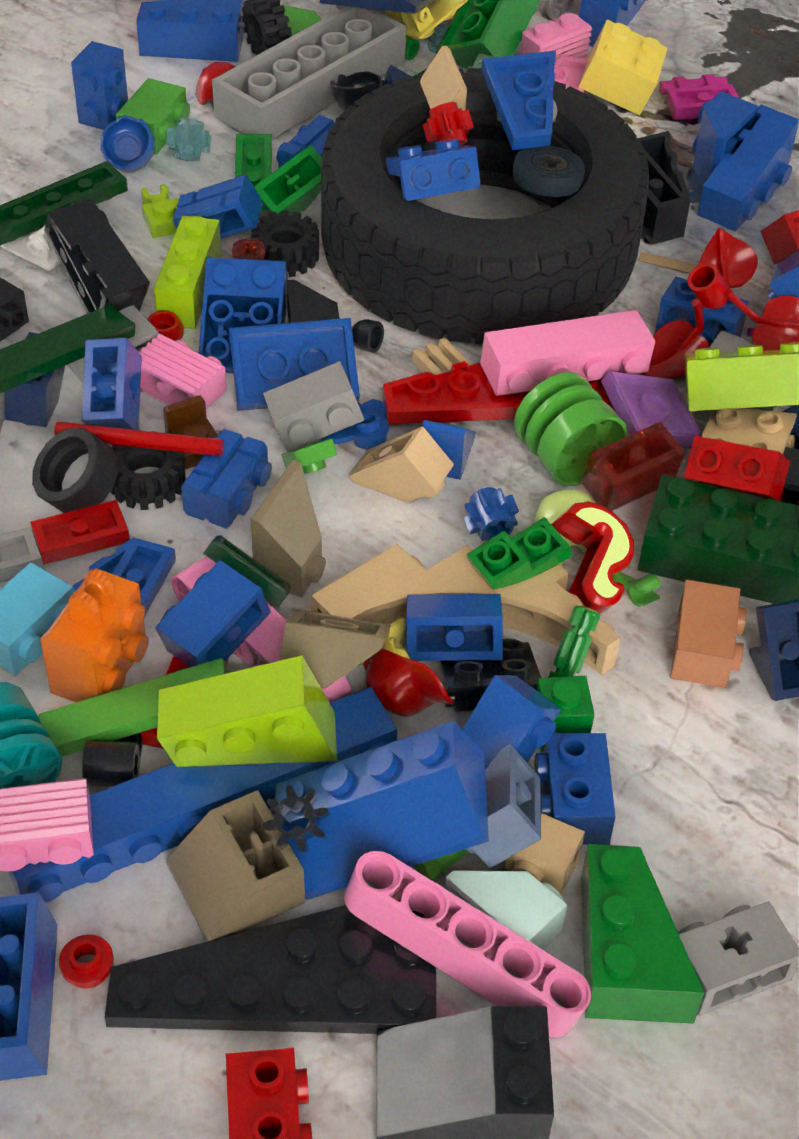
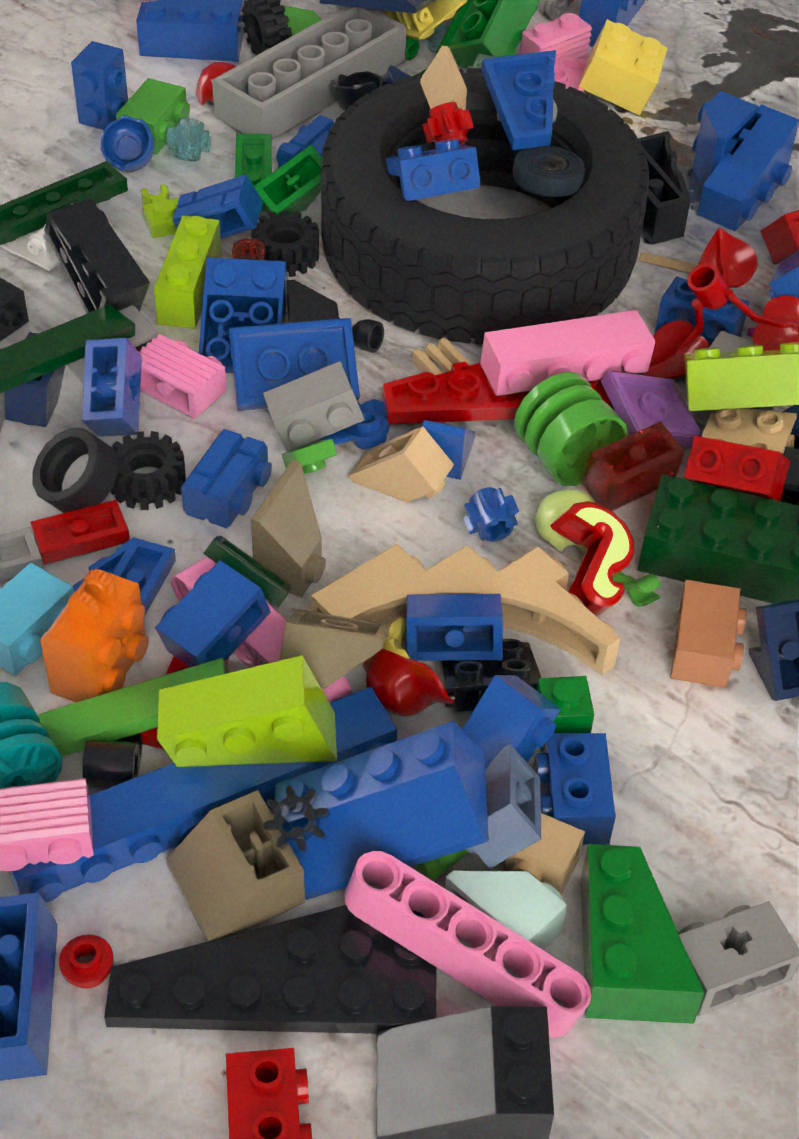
(150, 439): red bar -> none
(167, 324): red plate -> none
(189, 419): reddish brown bracket -> none
(512, 560): green slope -> none
(575, 642): green axle -> none
(687, 96): dark pink plate -> none

